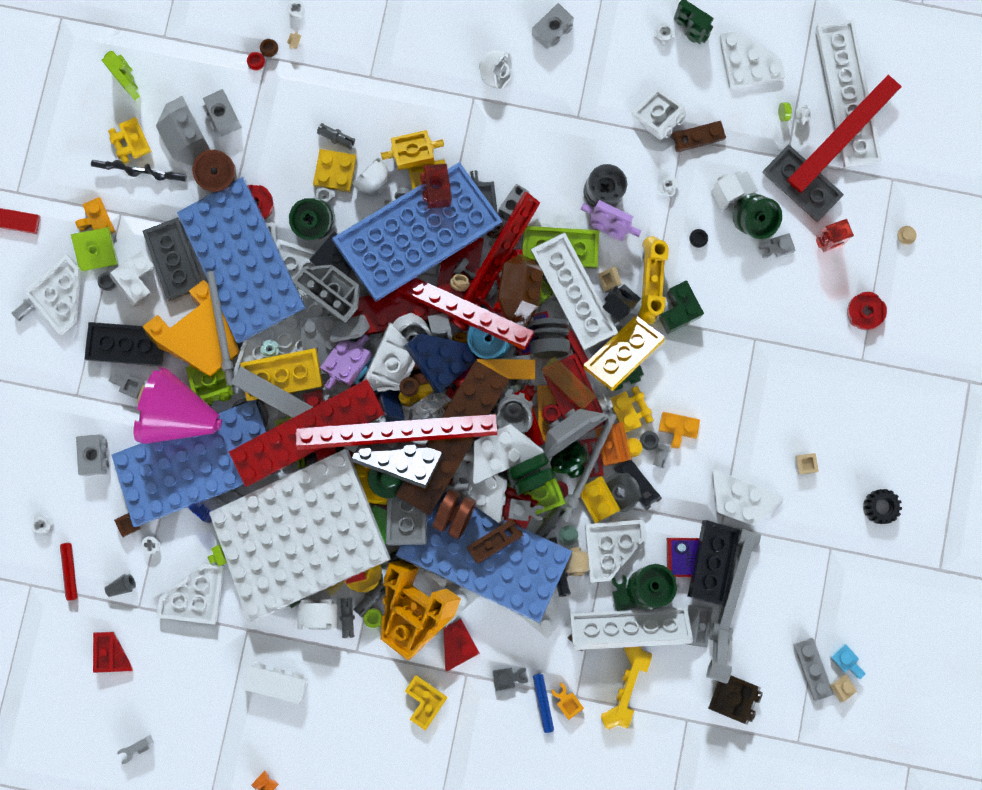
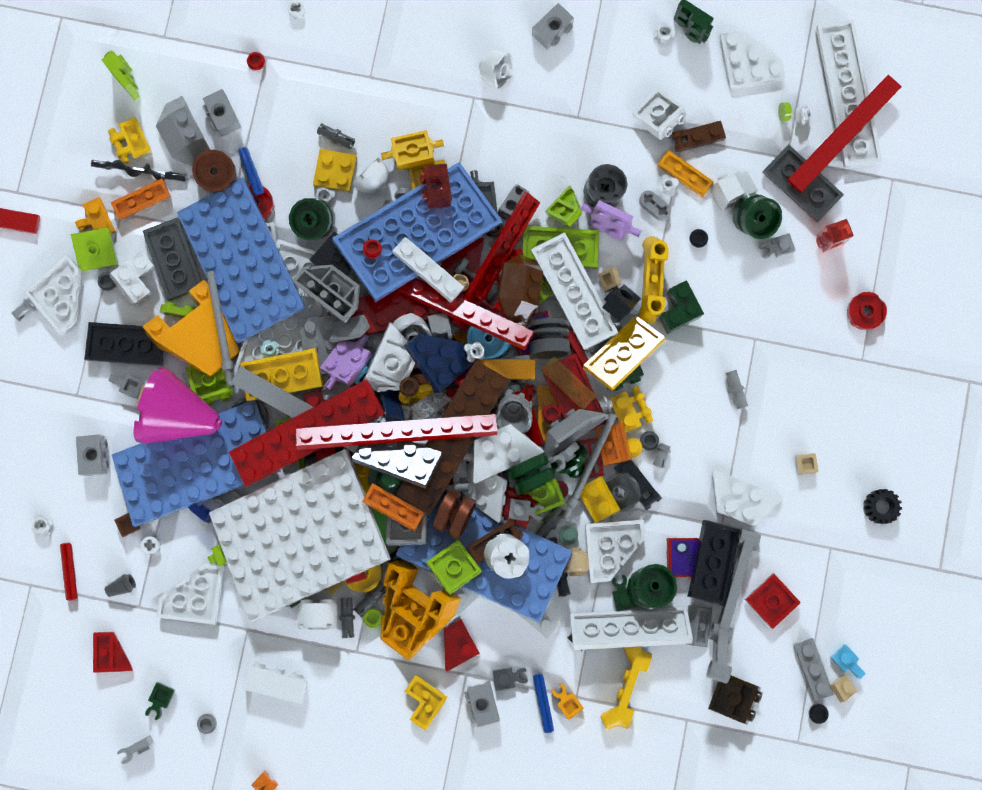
(140, 199): none -> orange plate
(160, 697): none -> dark green plate
(172, 310): none -> lime plate
(206, 723): none -> light grey plate
(251, 171): none -> blue axle
(269, 47): reddish brown plate -> none
(294, 40): tan plate -> none
(372, 249): none -> red plate
(393, 507): none -> orange plate
(428, 269): none -> white plate
(453, 567): none -> lime plate
(479, 351): none -> white plate
(482, 716): none -> light grey brick
(517, 554): none -> white brick
(565, 208): none -> lime wing
(565, 455): none -> light grey plate
(657, 201): none -> light grey beam
(678, 426): light orange plate -> none
(685, 173): none -> light orange tile
(736, 389): none -> light grey pin
(772, 601): none -> red plate
(818, 713): none -> black plate
(907, 235): tan plate -> none

